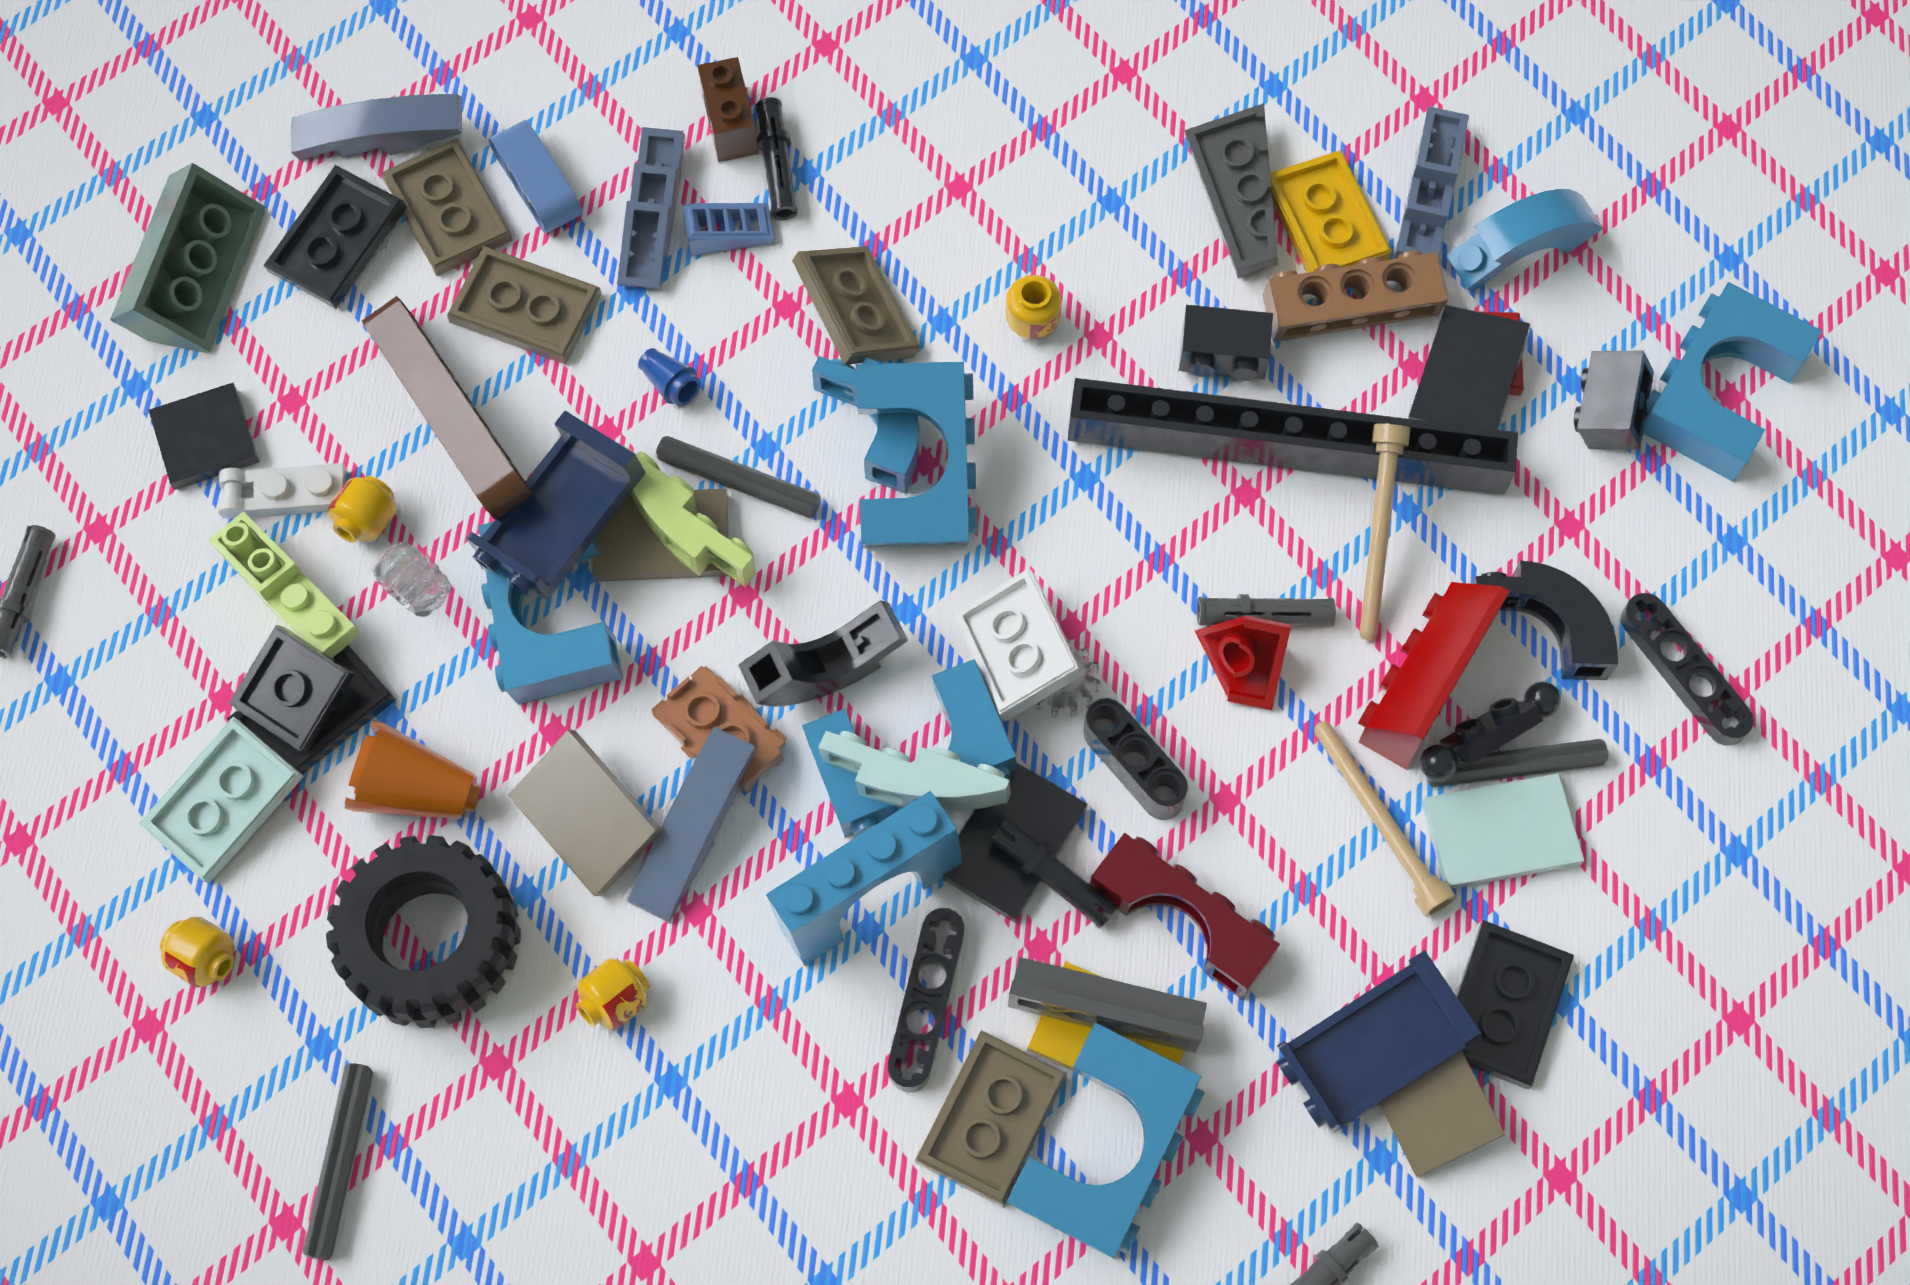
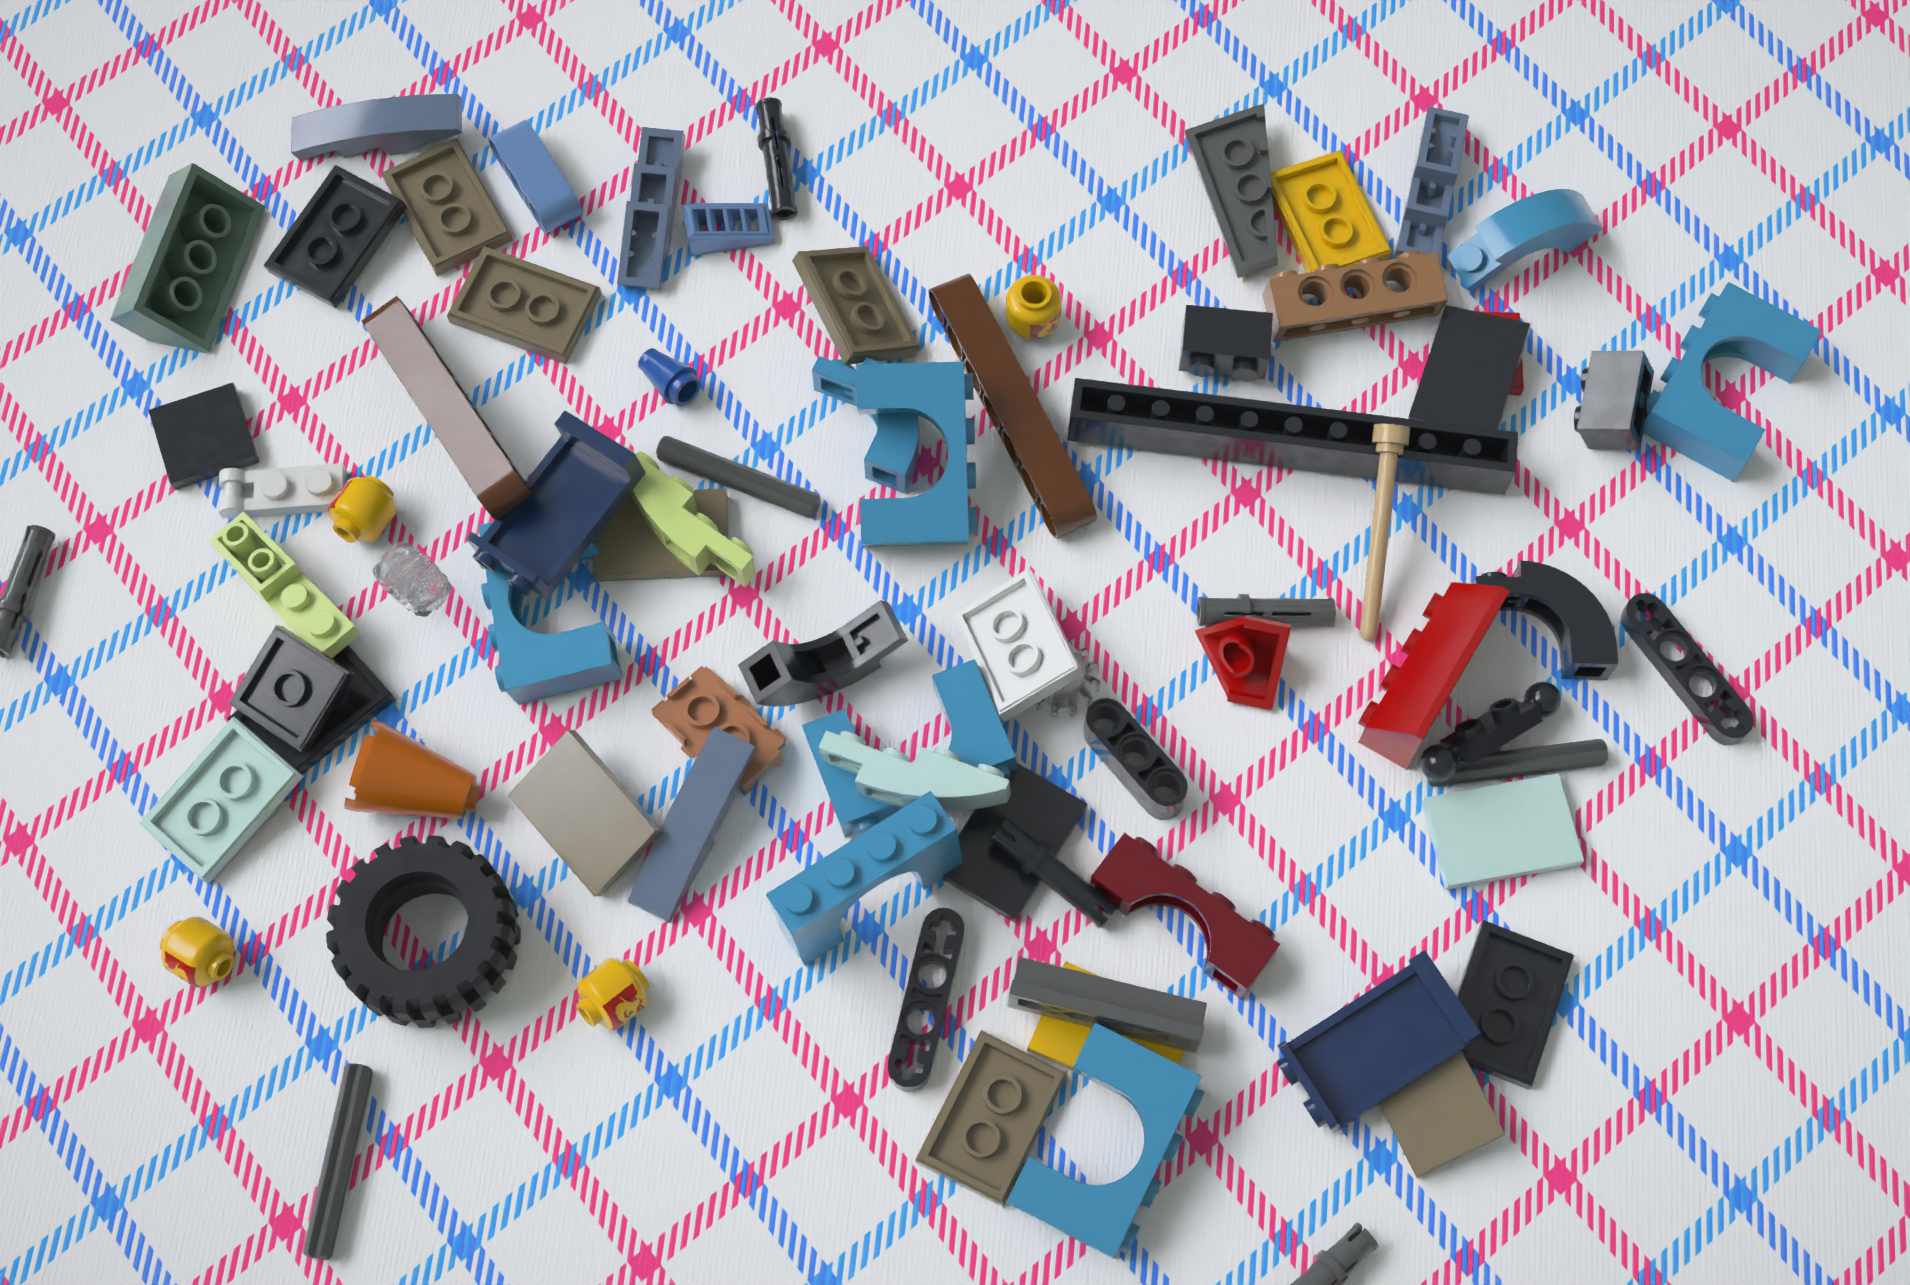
(728, 109): reddish brown brick -> none
(1012, 406): none -> reddish brown beam
(1430, 891): tan piece -> none

